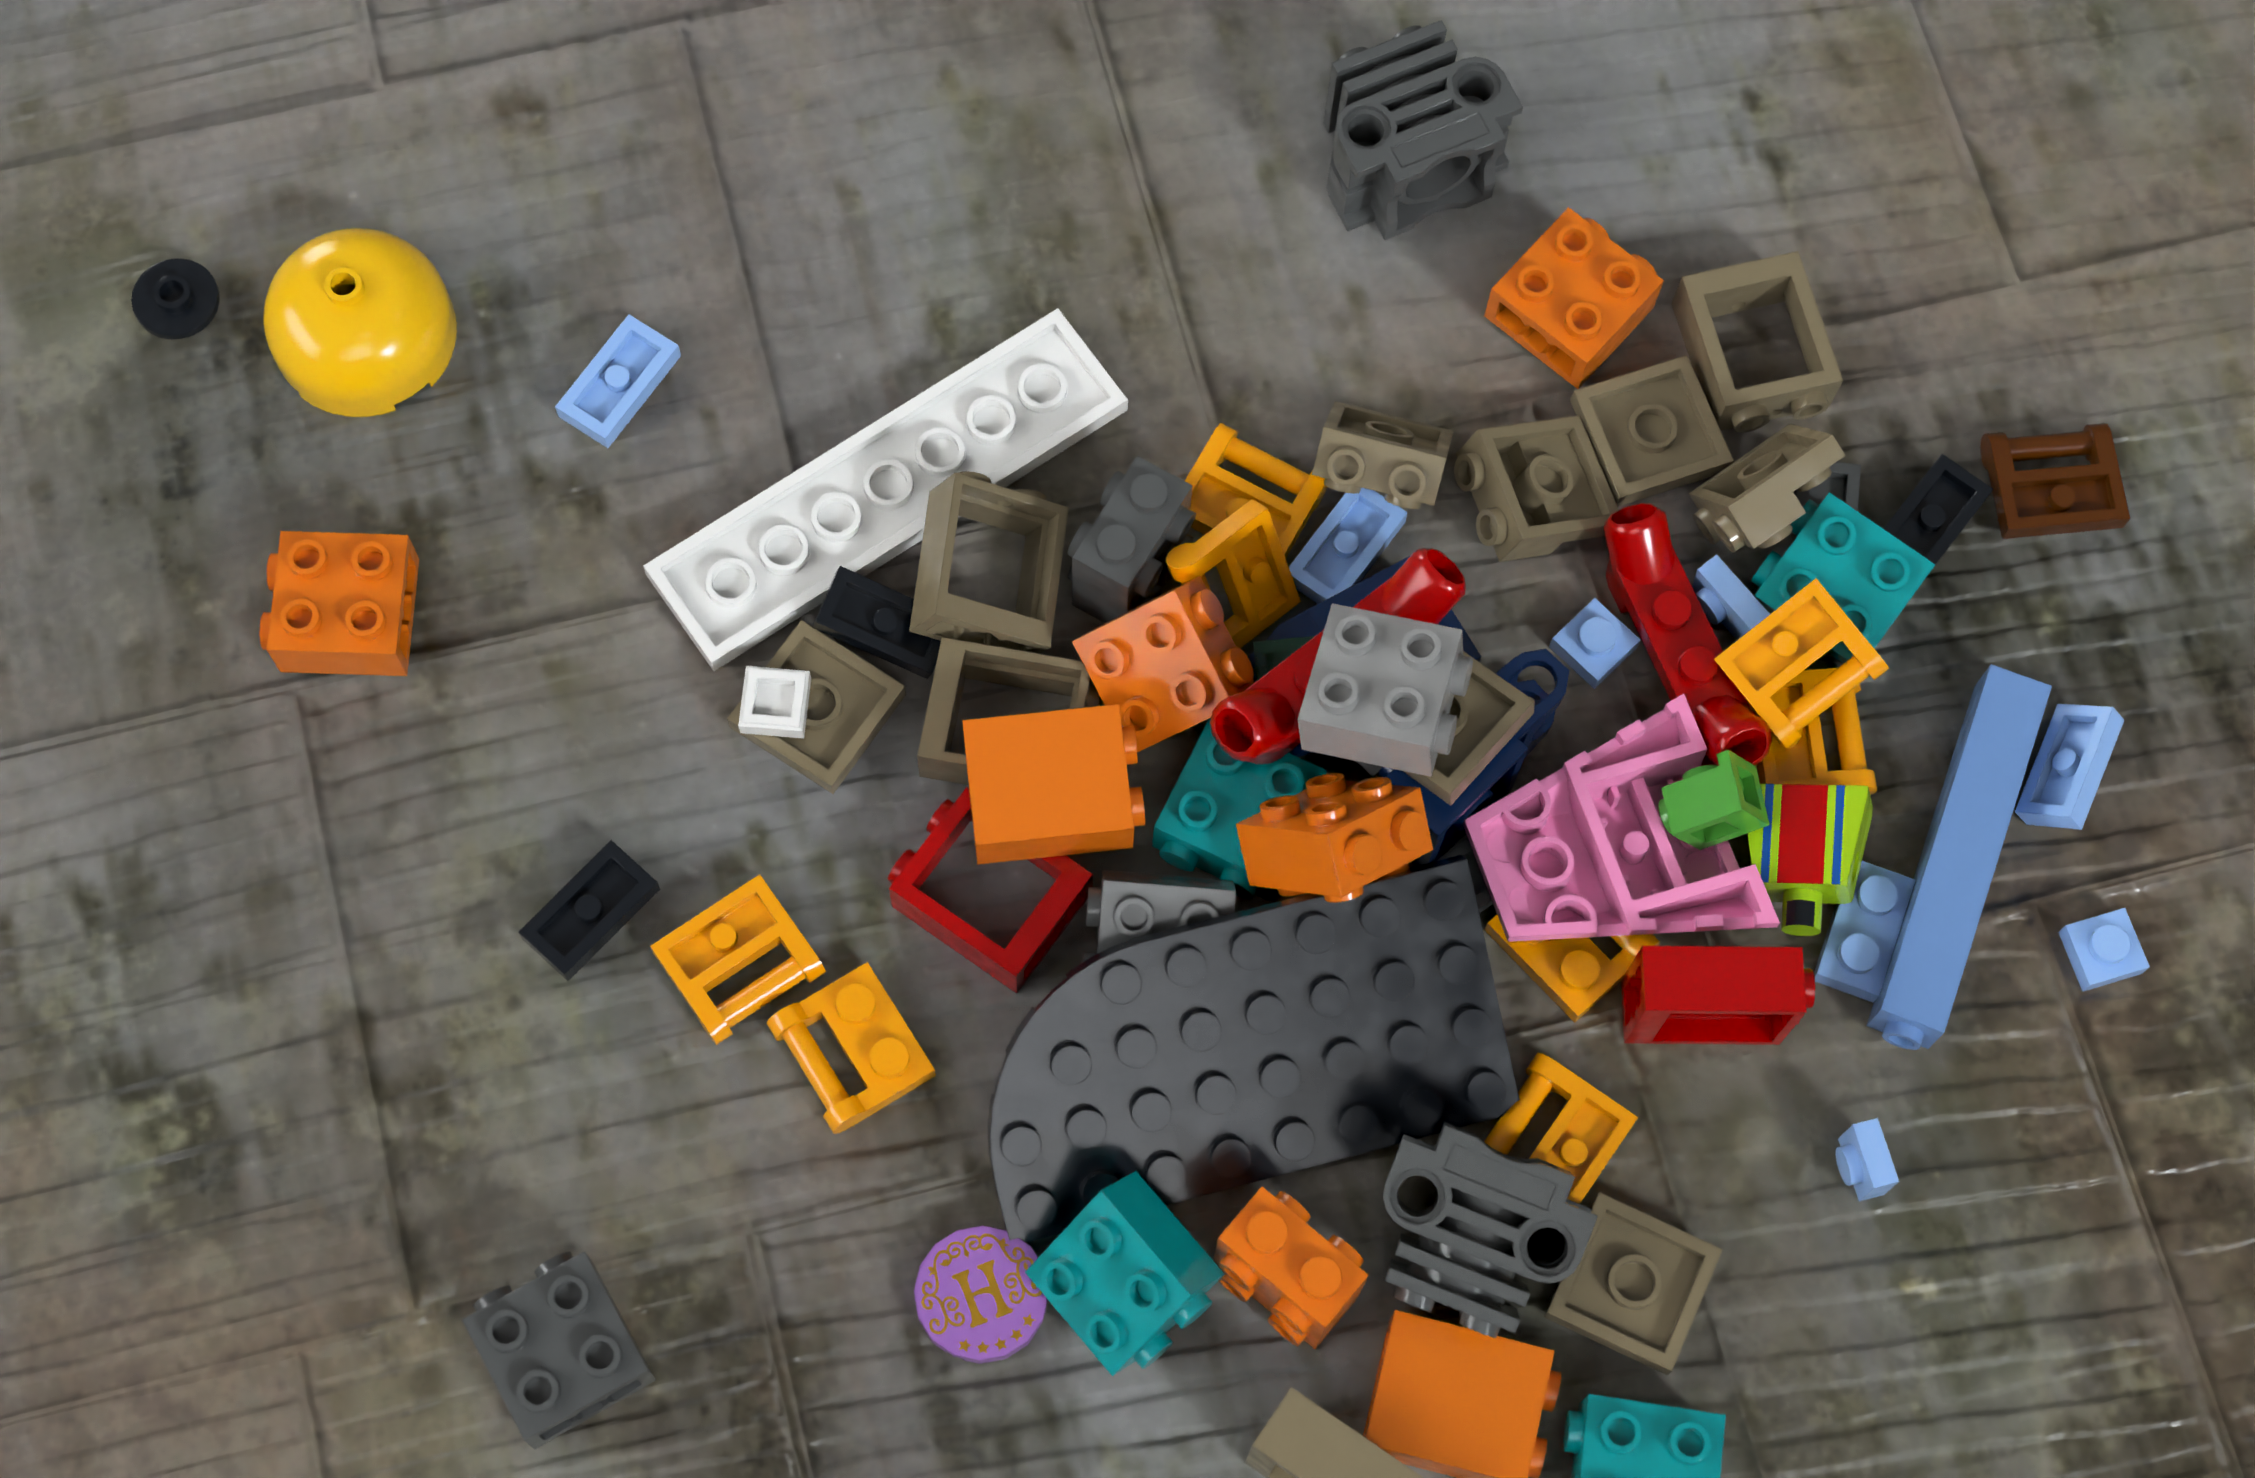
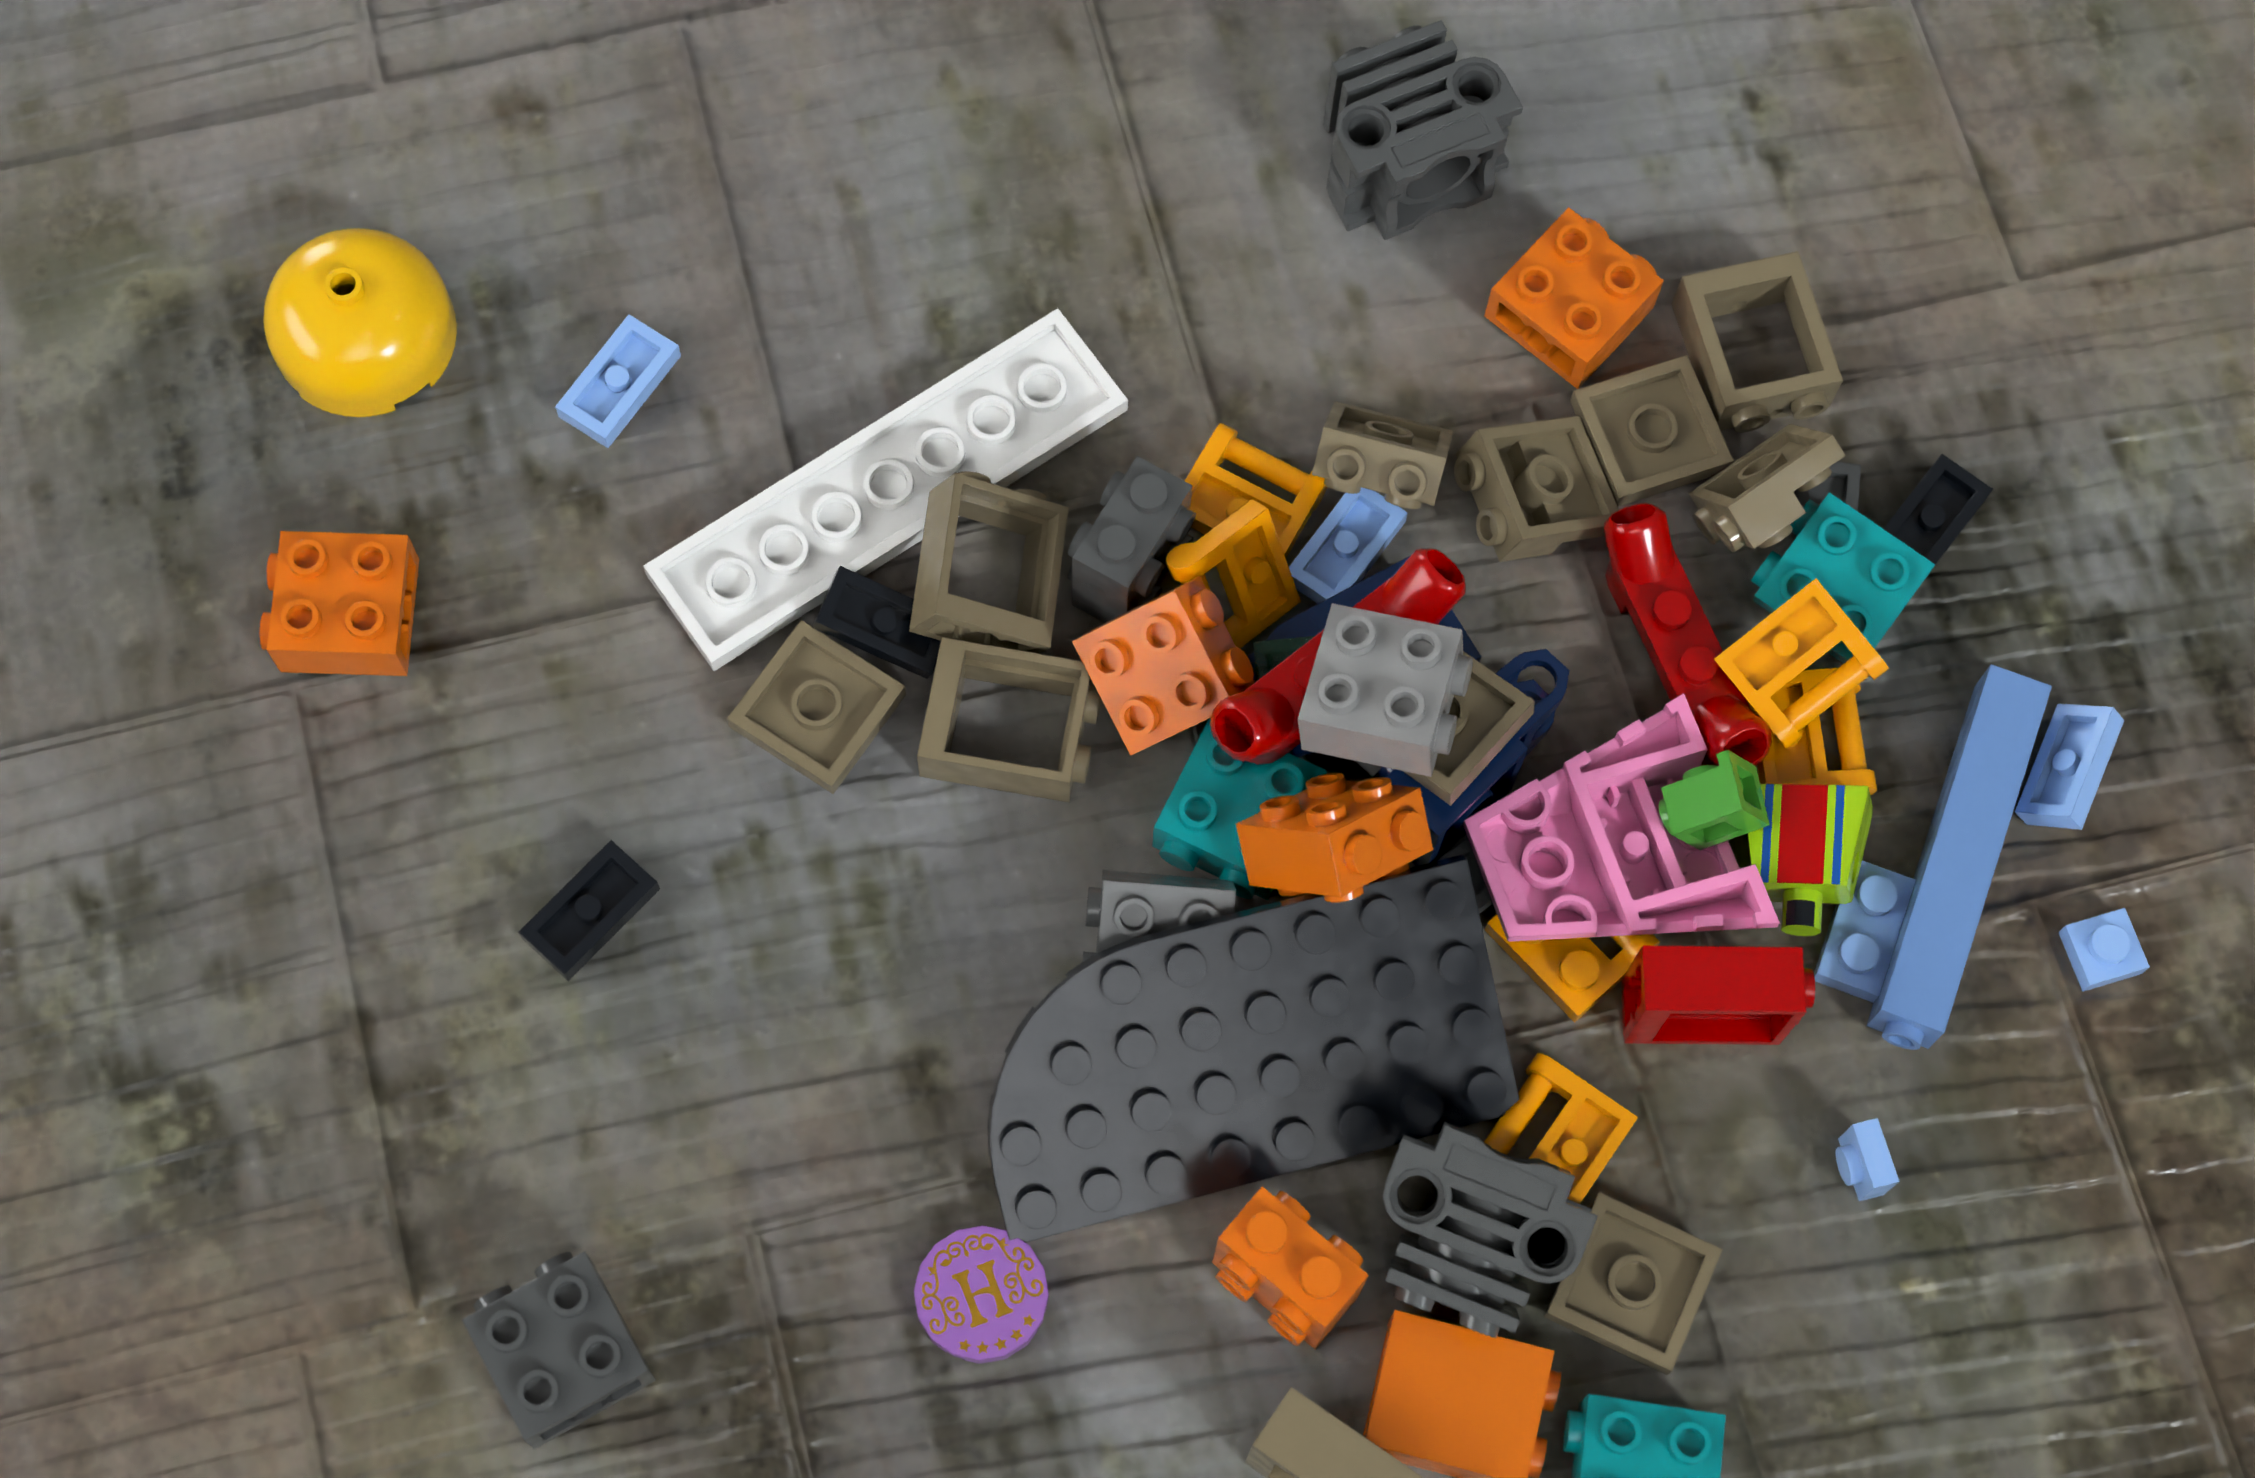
(175, 299): black piece -> none
(726, 941): light orange plate -> none
(774, 702): white tile -> none
(871, 1038): light orange plate -> none
(1034, 938): red window -> none
(1051, 783): orange brick -> none
(1126, 1275): teal brick -> none
(1594, 643): light blue plate -> none
(1727, 598): light blue plate -> none
(2056, 497): reddish brown plate -> none

